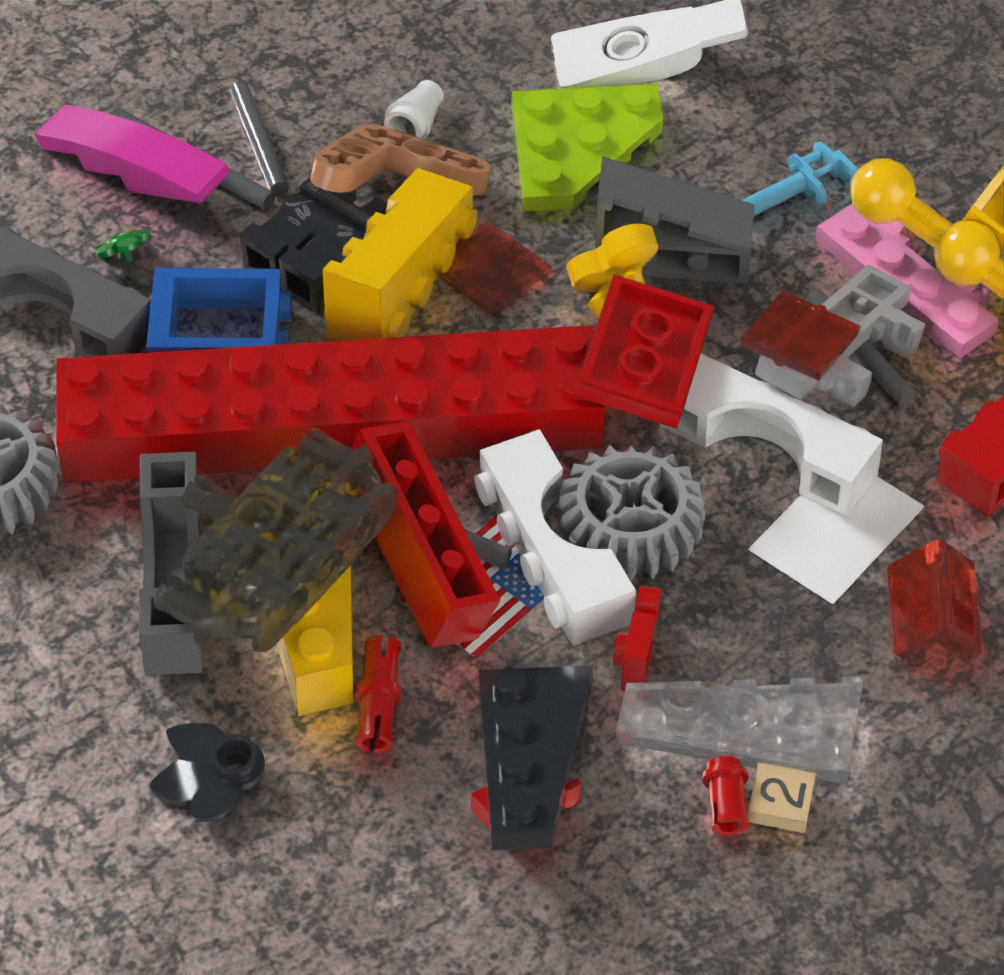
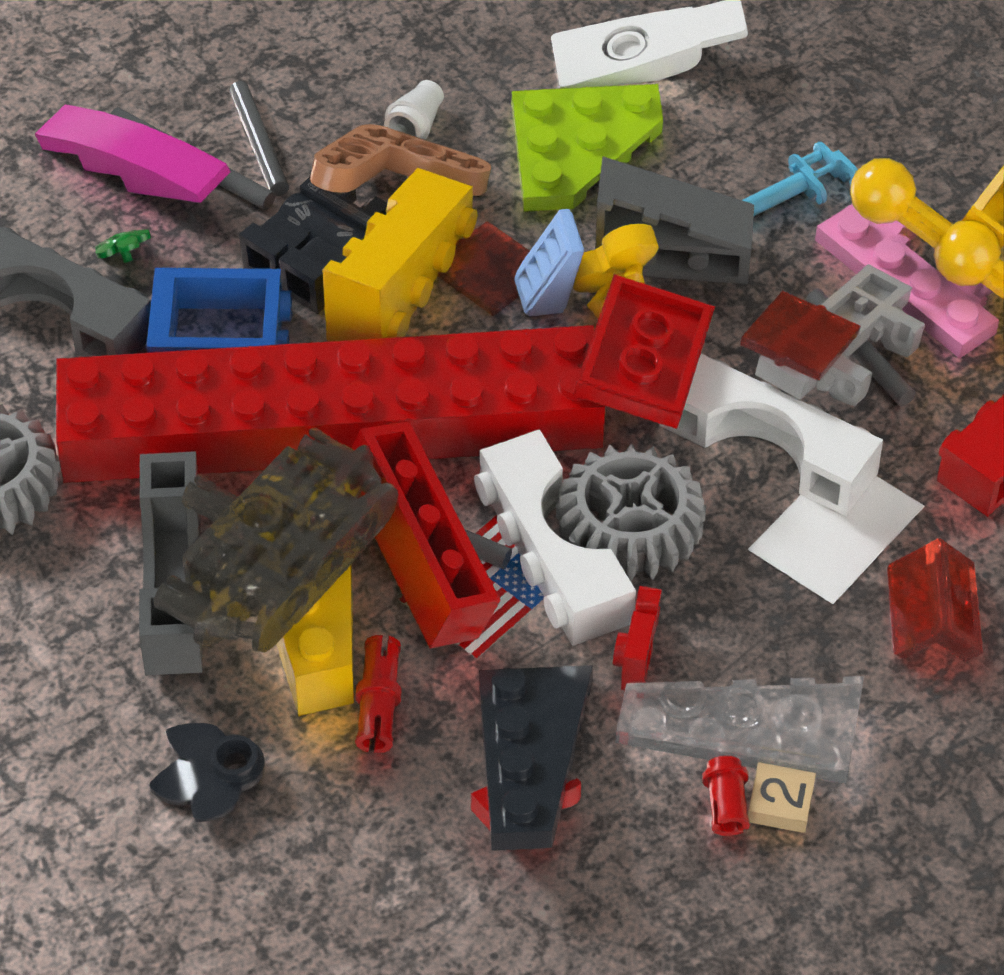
(550, 267): none -> light blue slope

